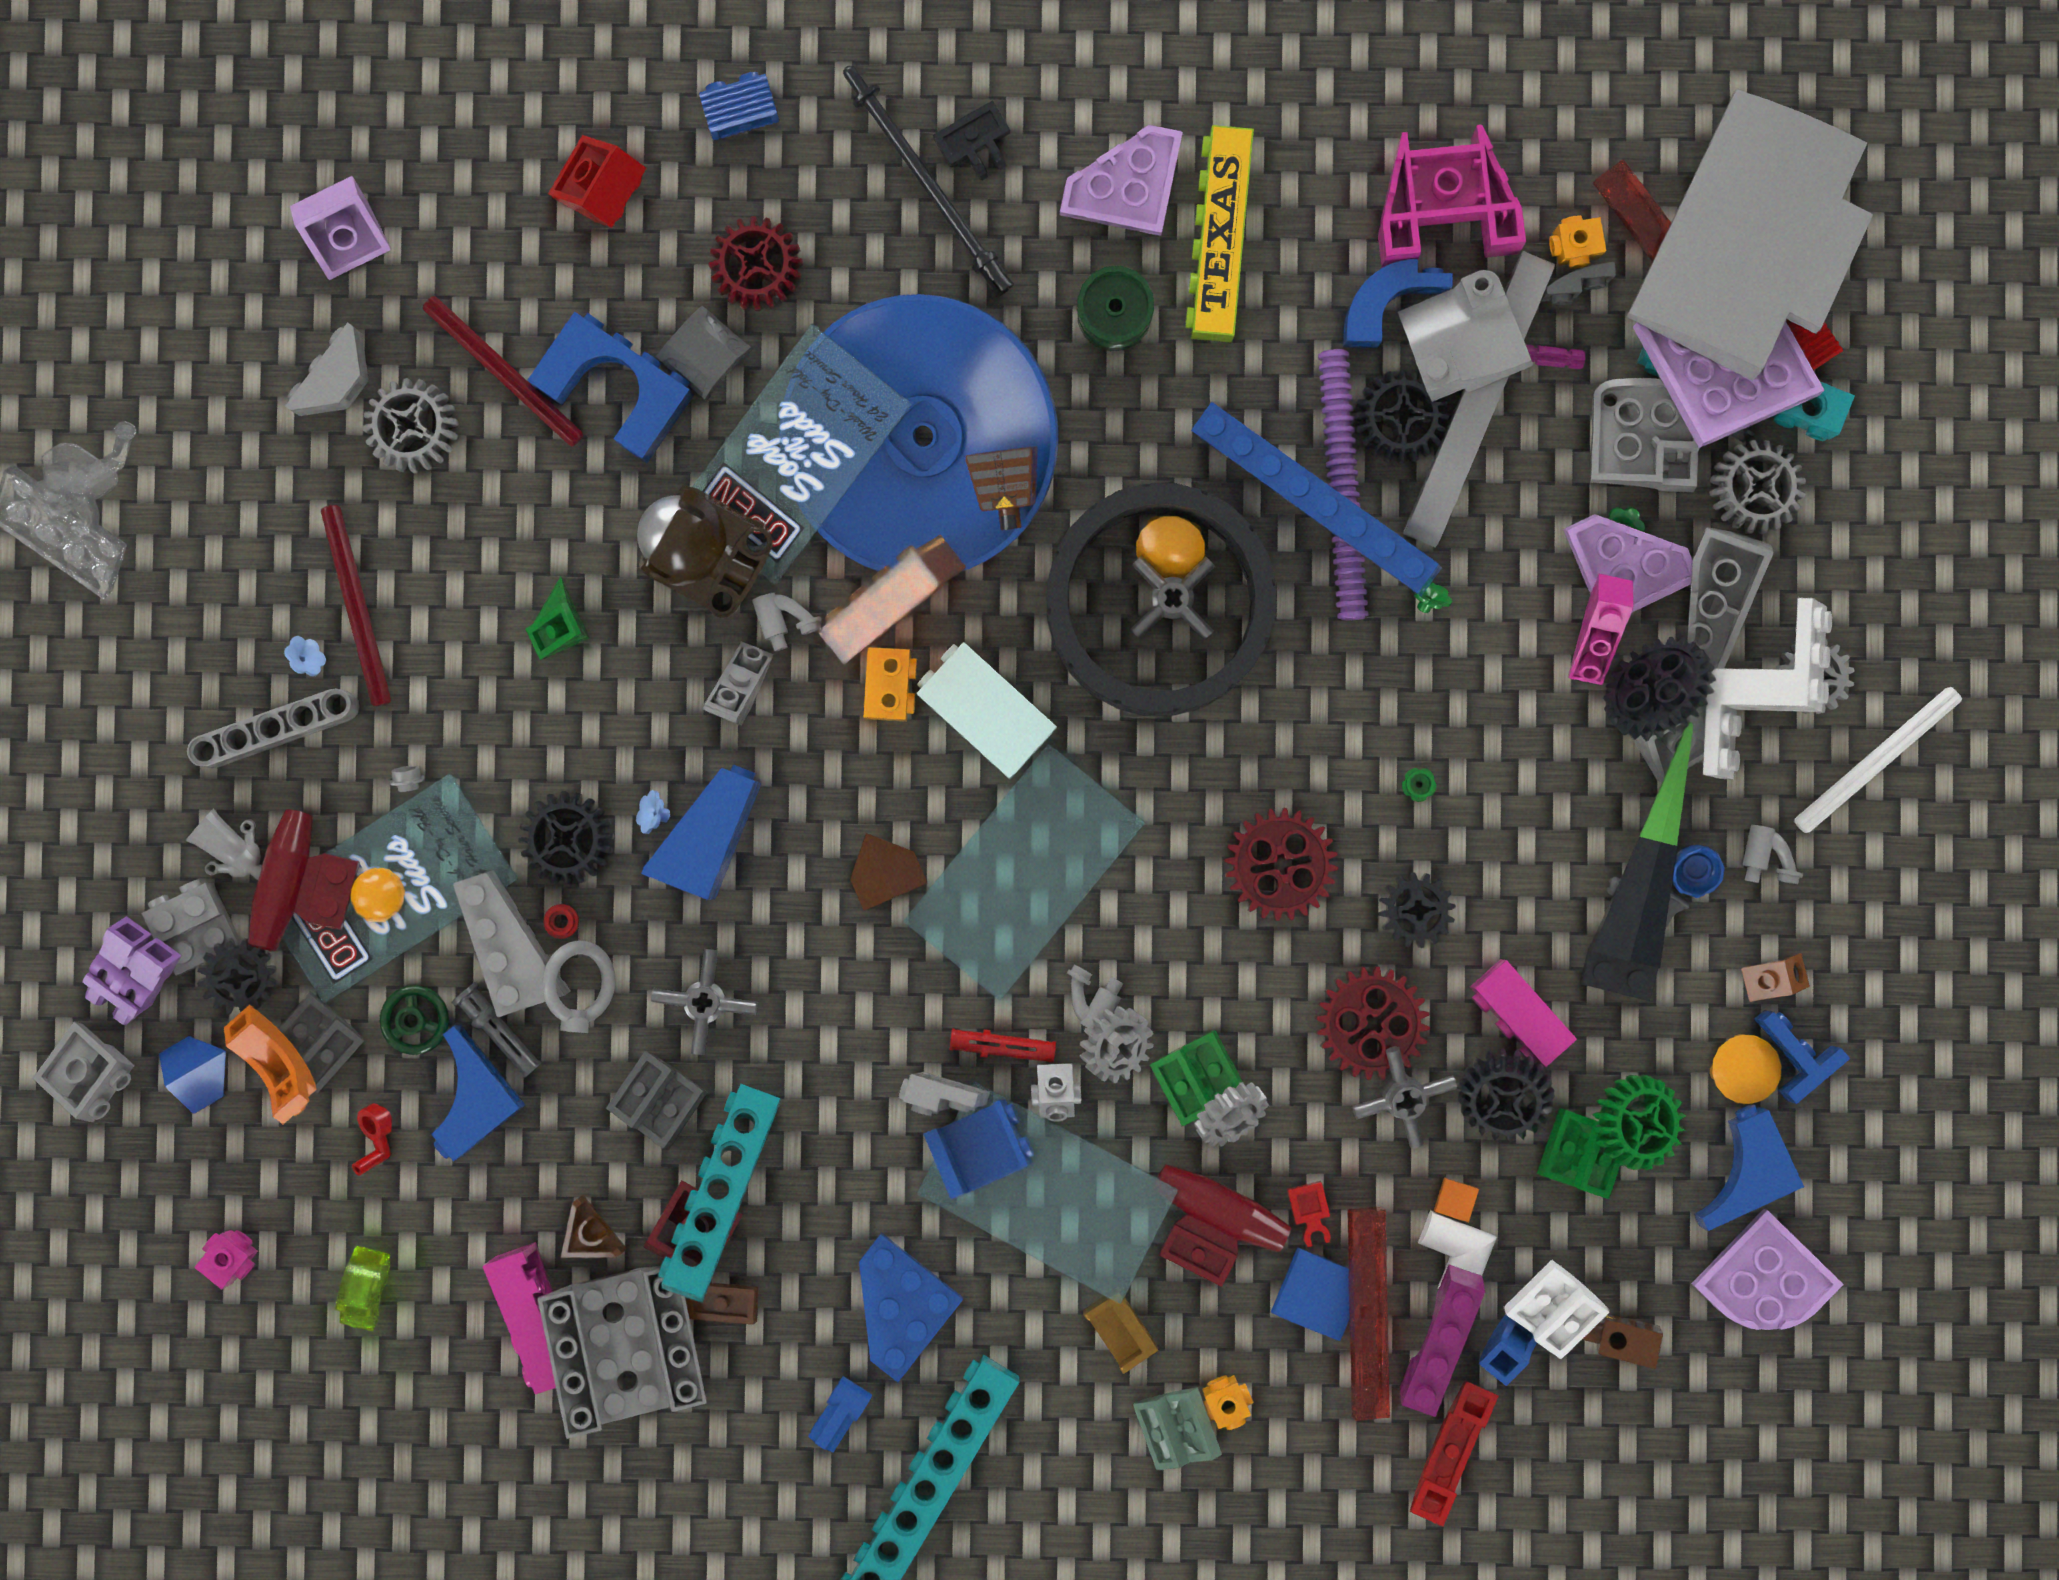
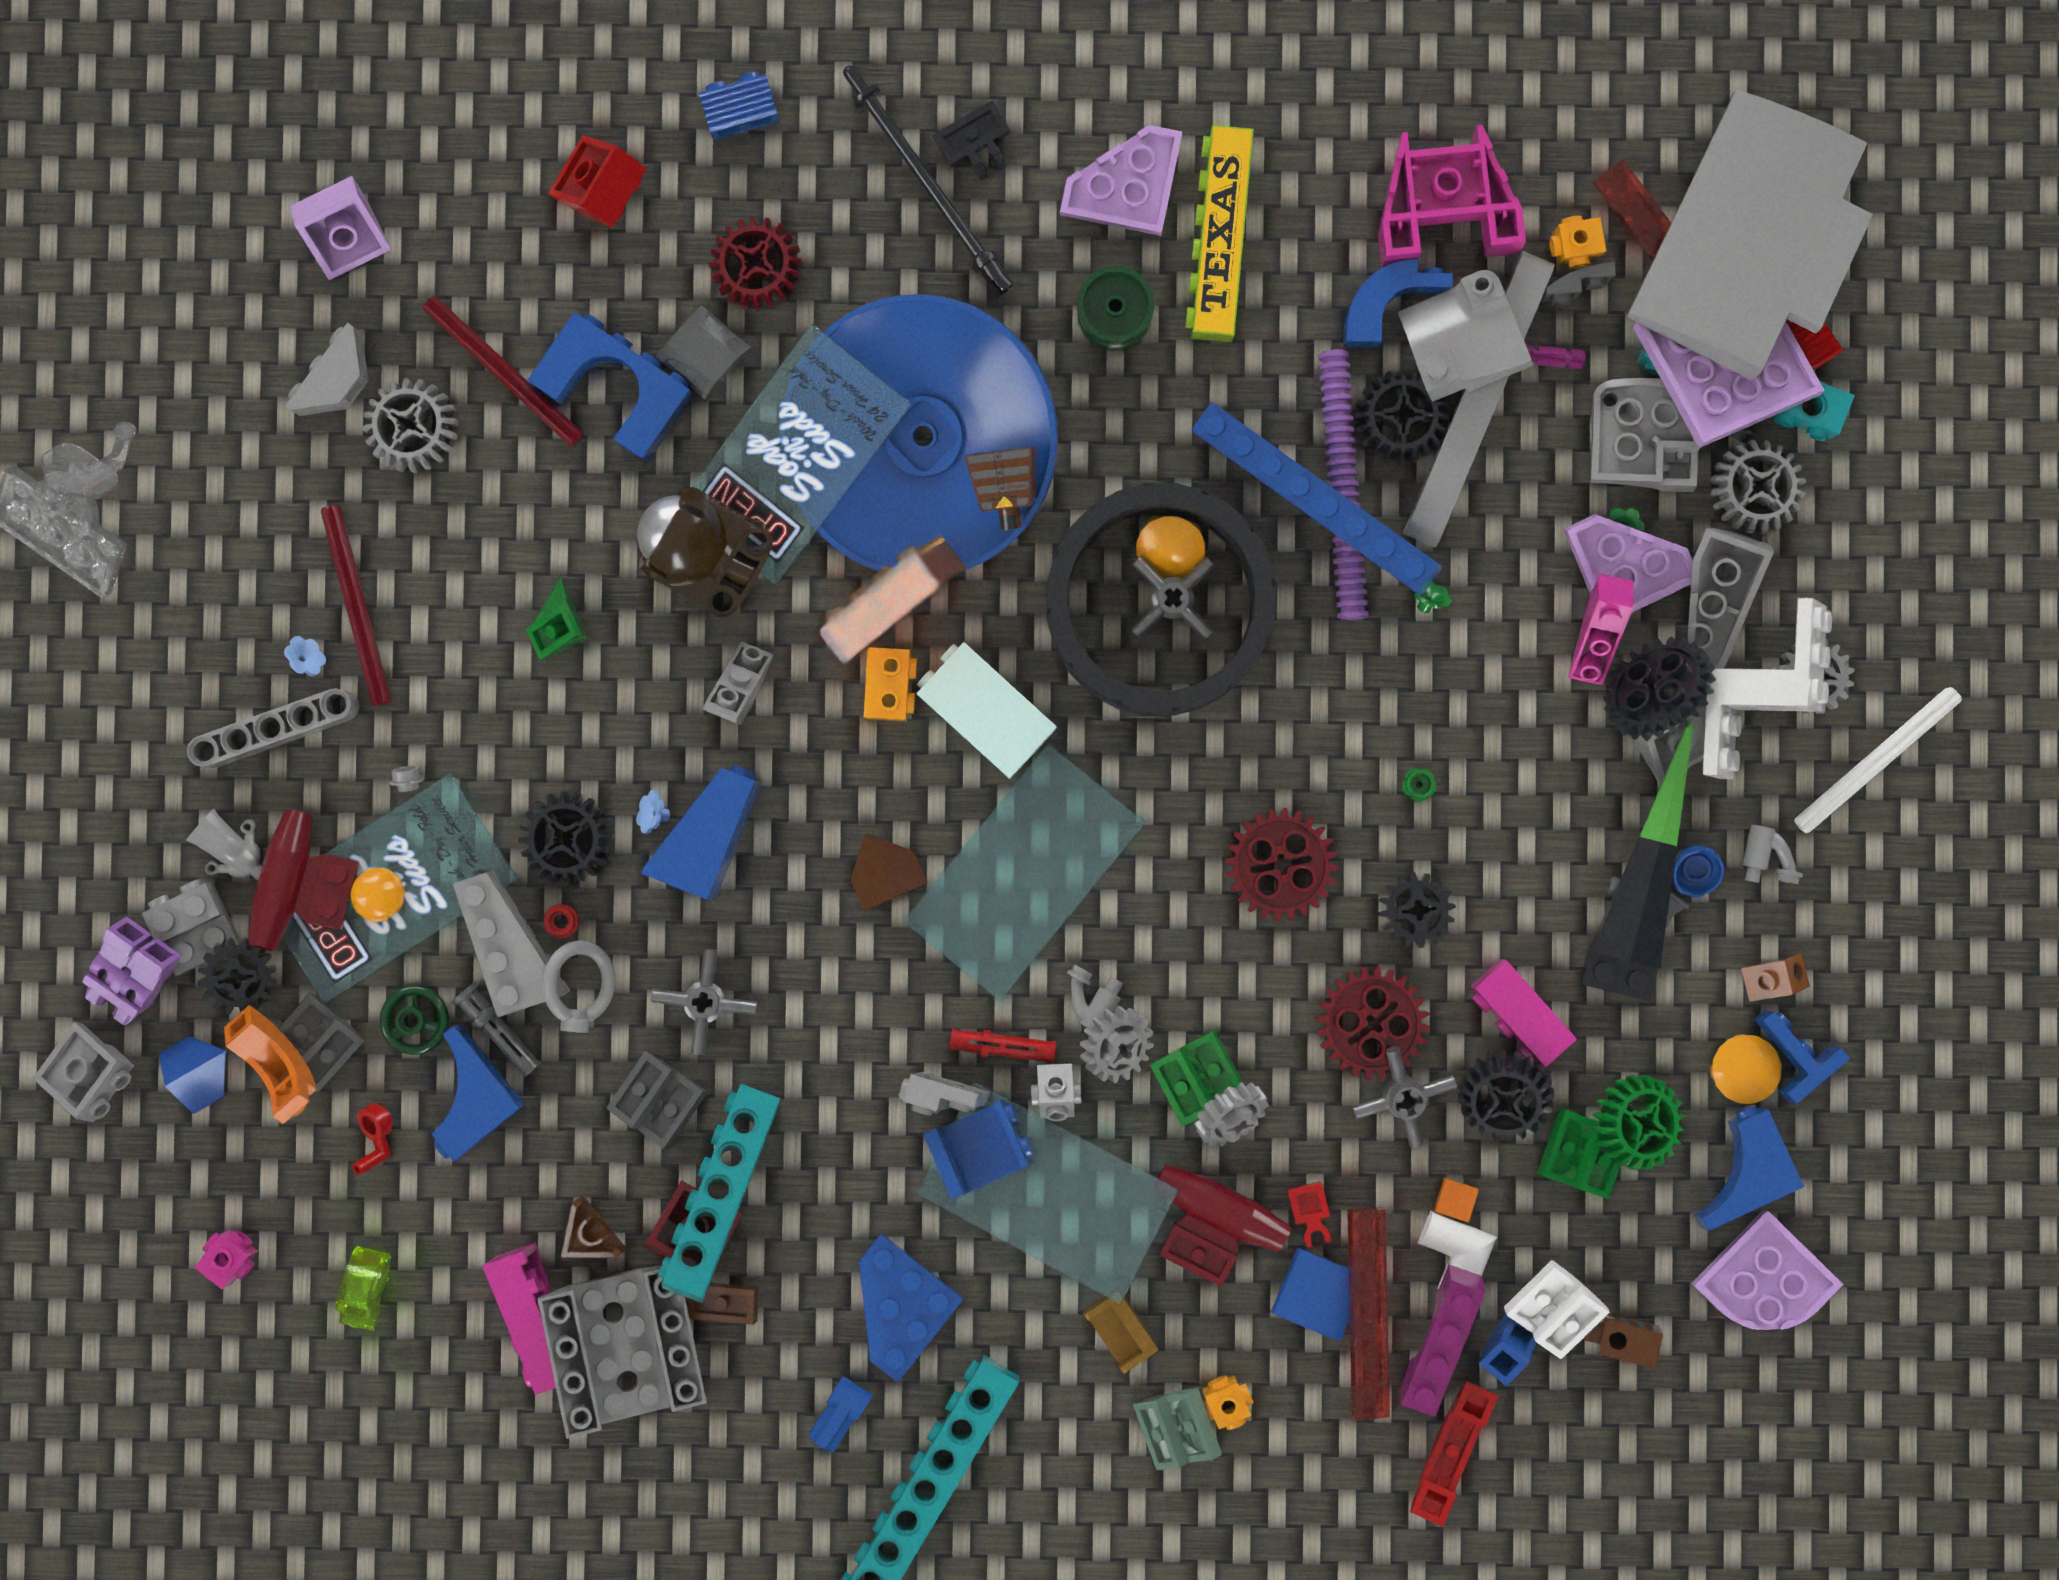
(768, 610): light grey plant -> none

